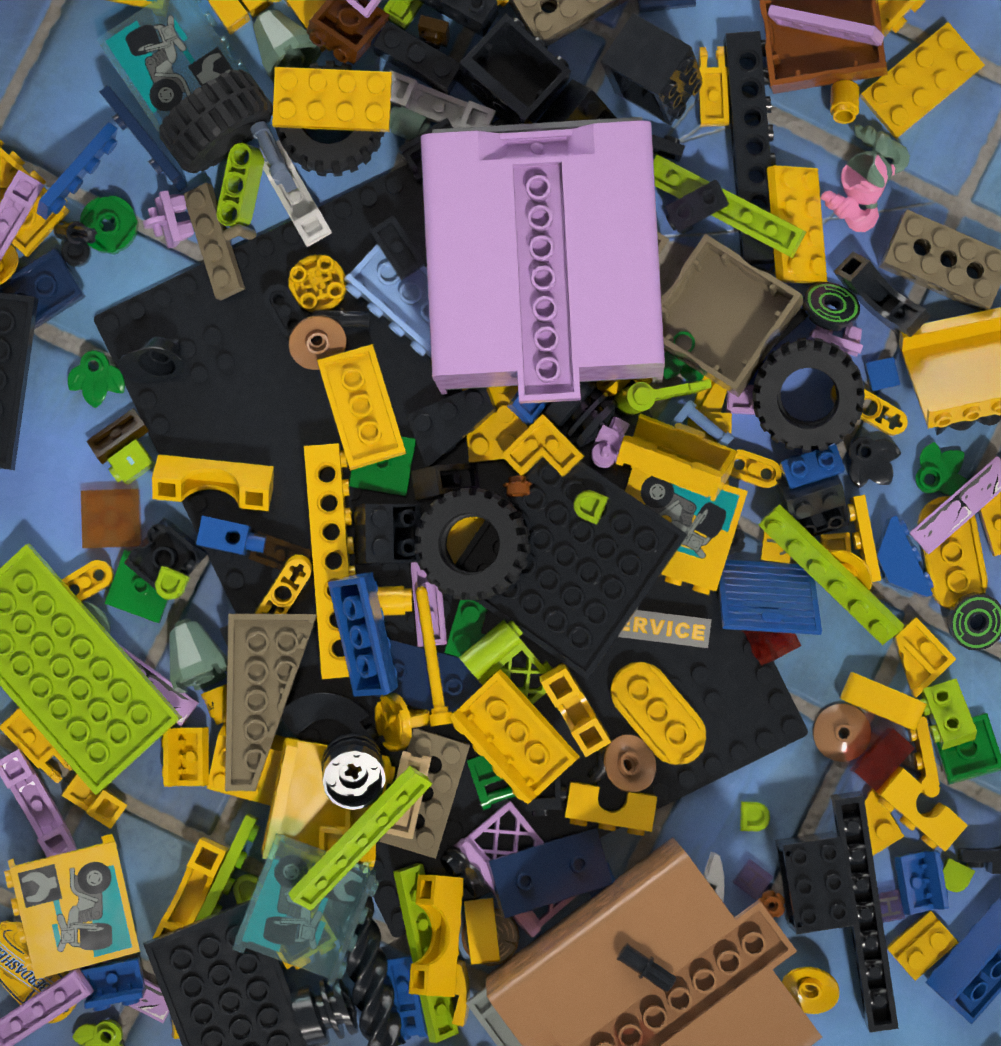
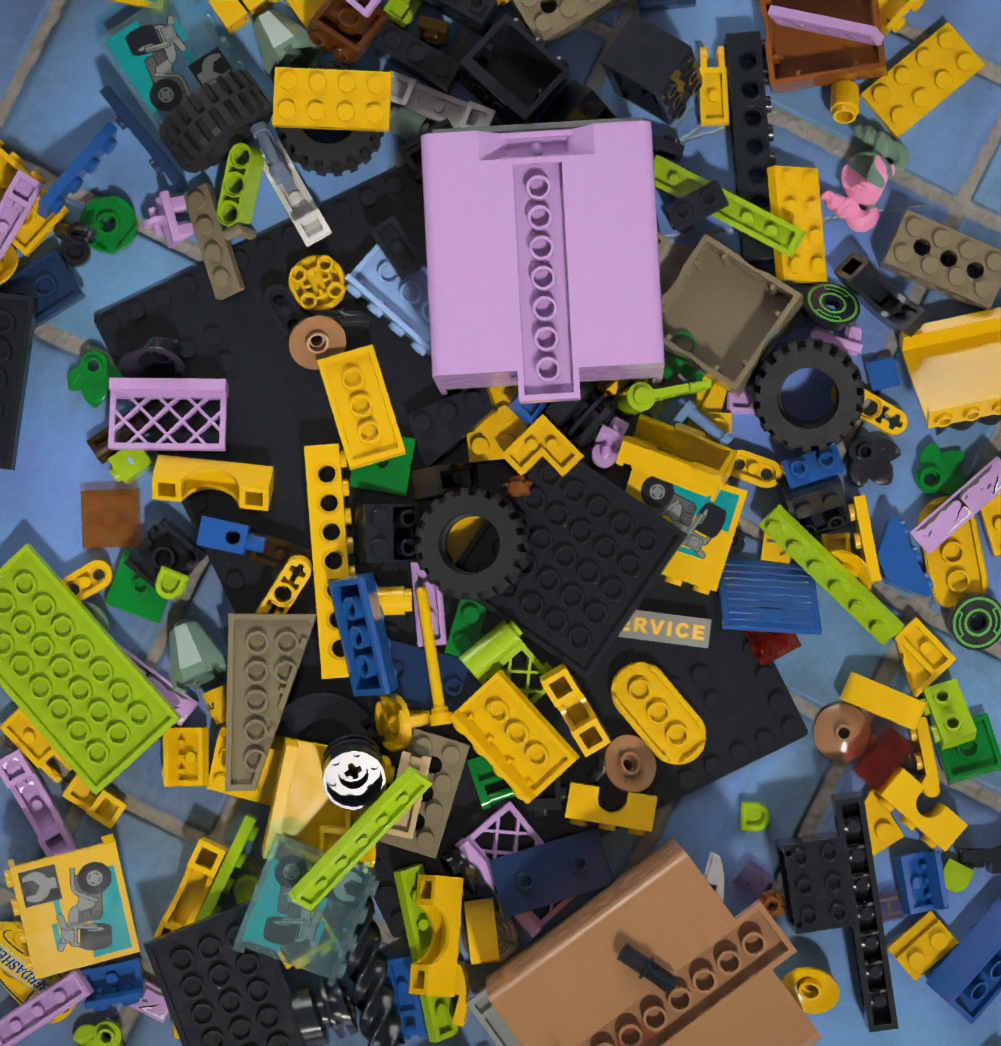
(168, 389): none -> lavender fence
(590, 505): lime tile -> none

